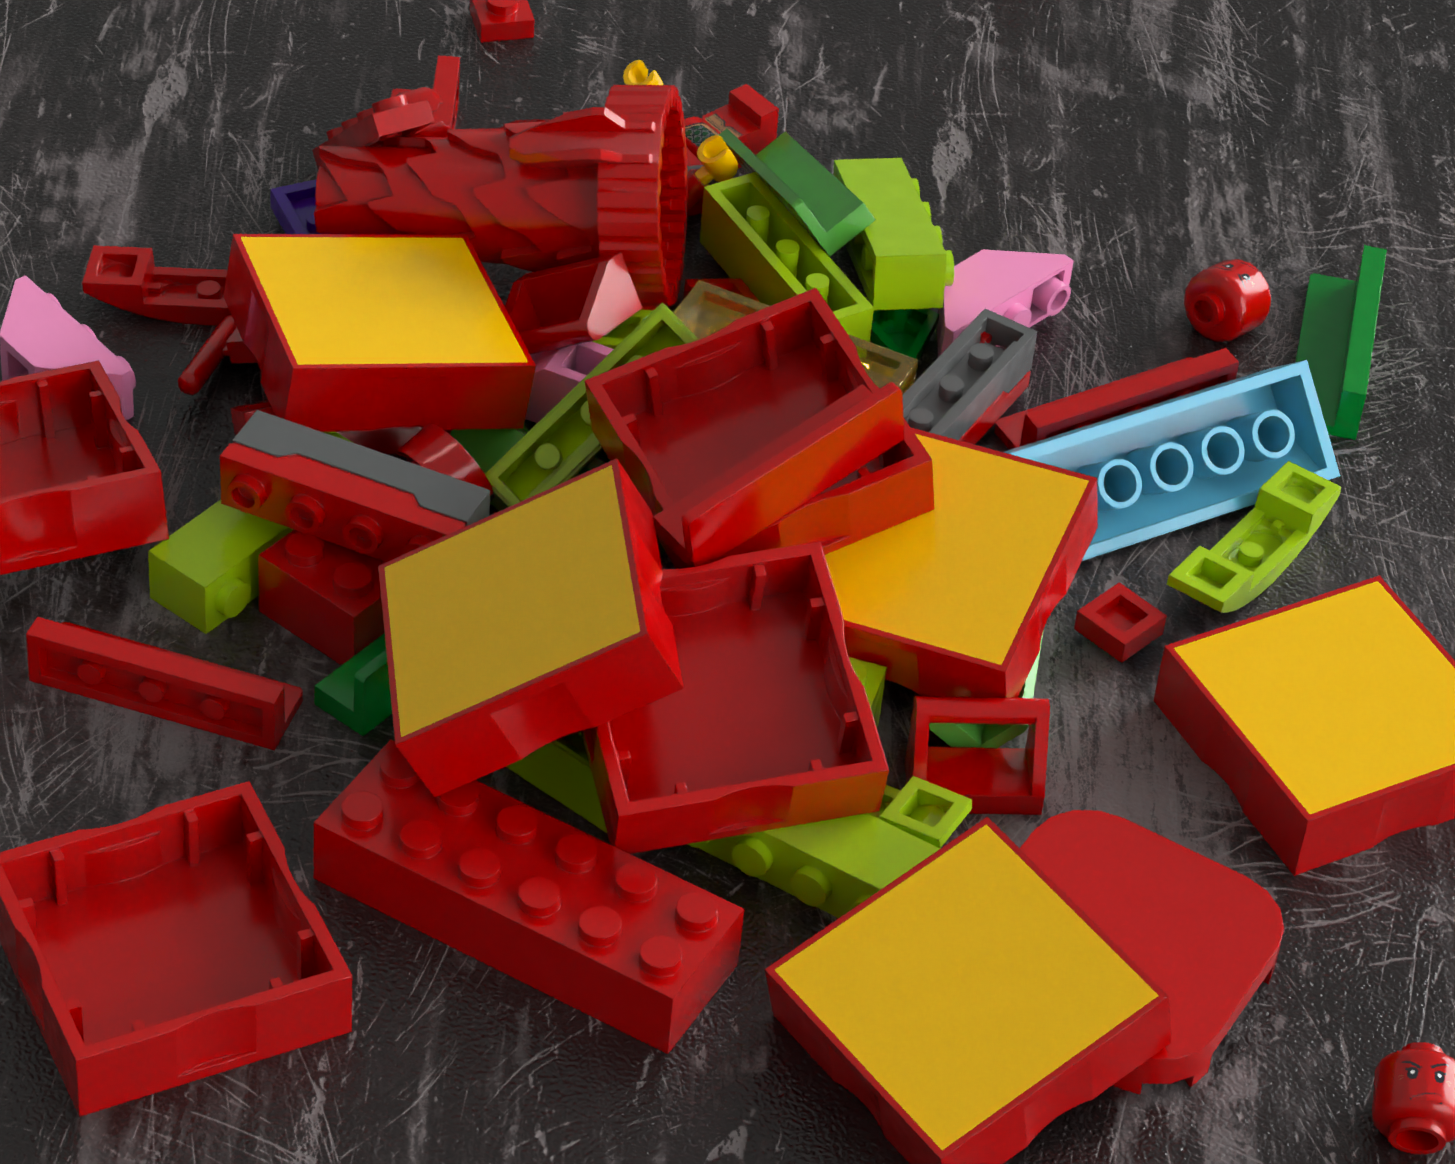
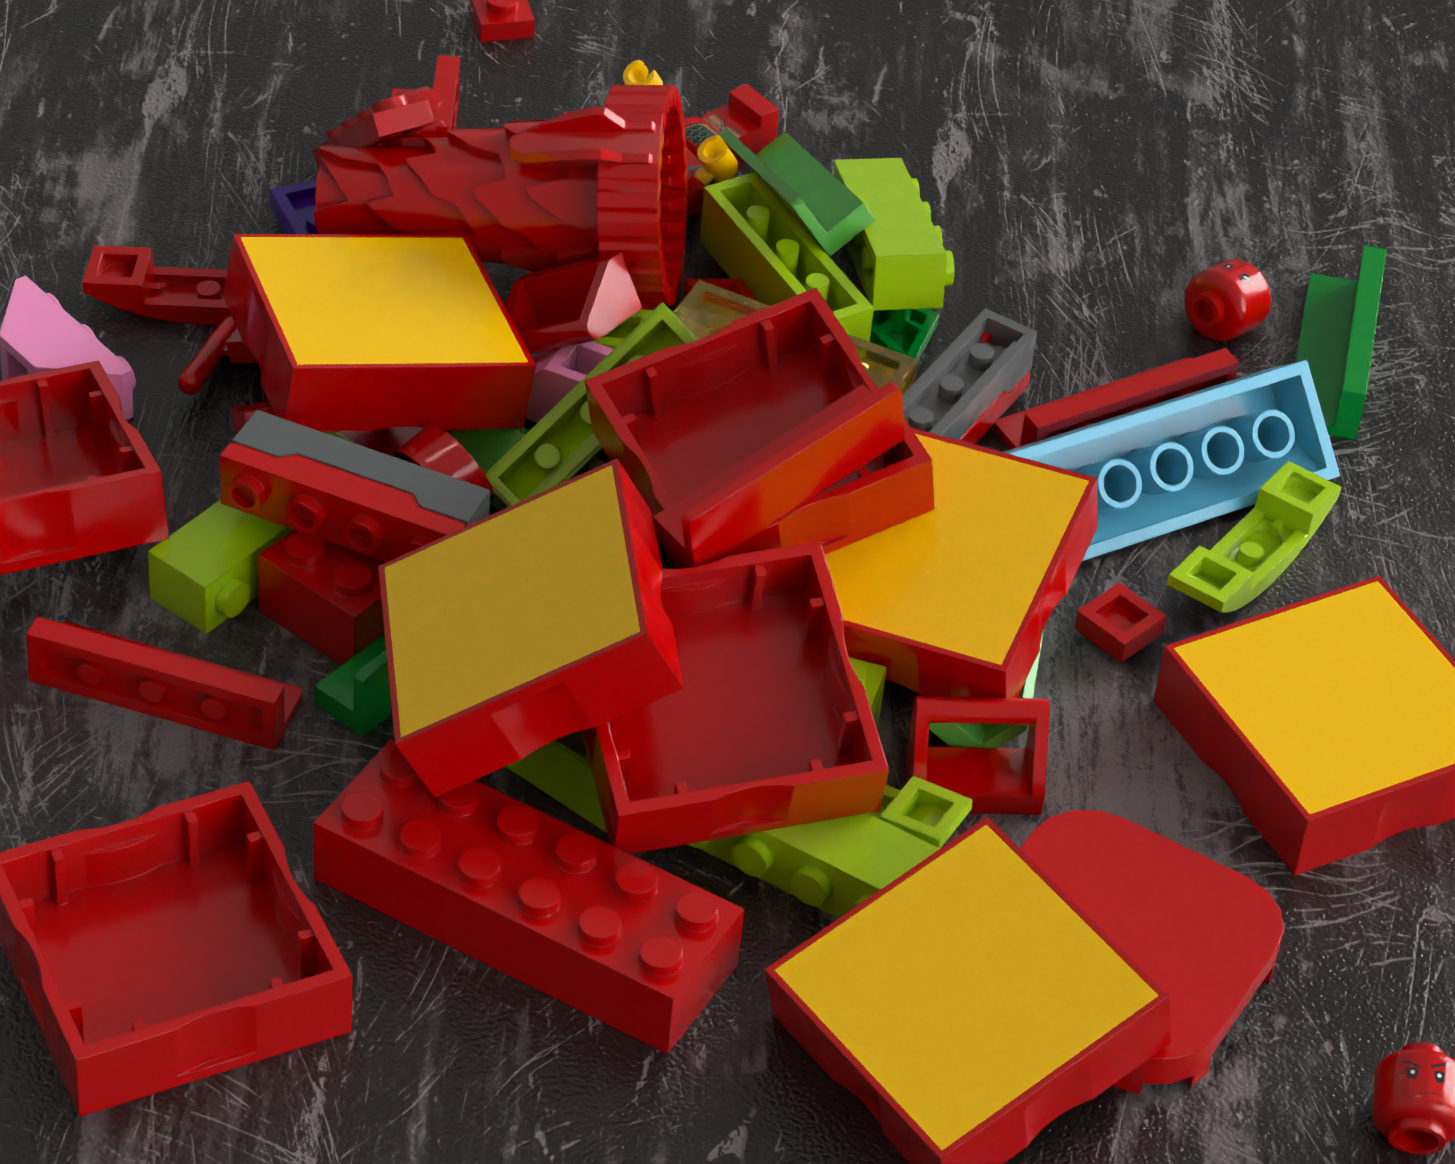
(1010, 283): bright pink slope -> none

